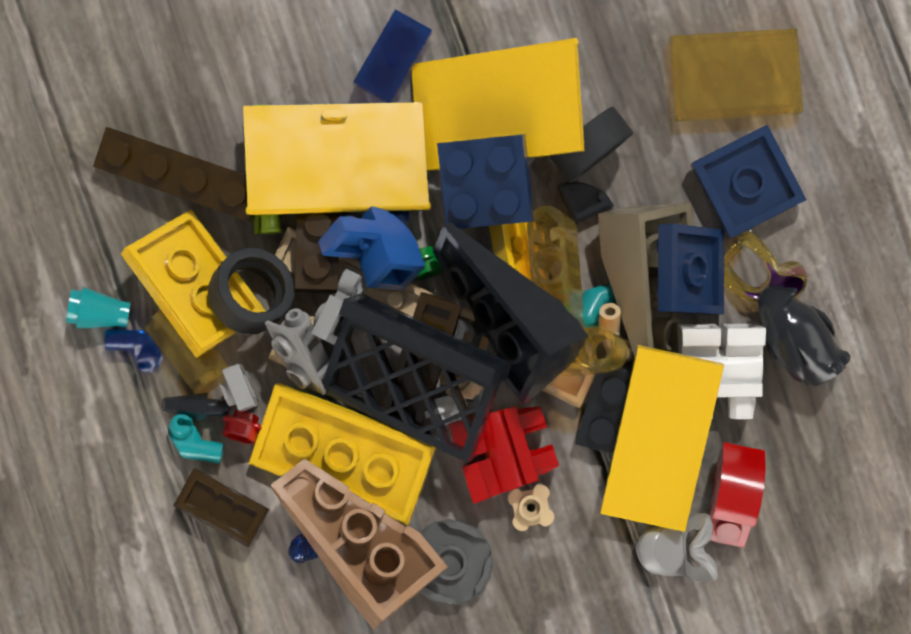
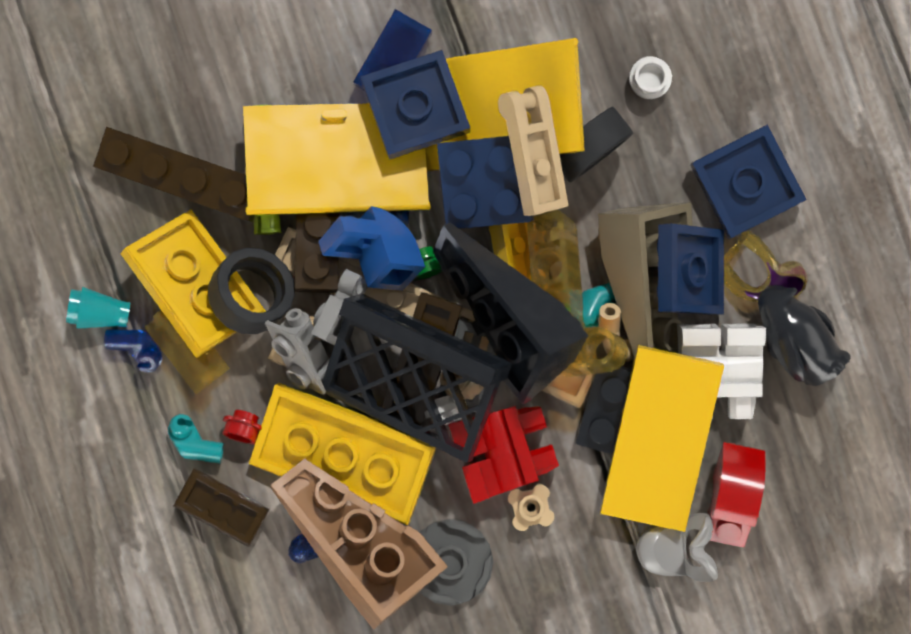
(195, 406): black bar -> none
(238, 388): light grey plate -> none
(415, 104): none -> dark blue plate
(534, 150): none -> tan plate
(583, 200): black tile -> none
(650, 77): none -> white plate
(736, 75): clear yellow tile -> none

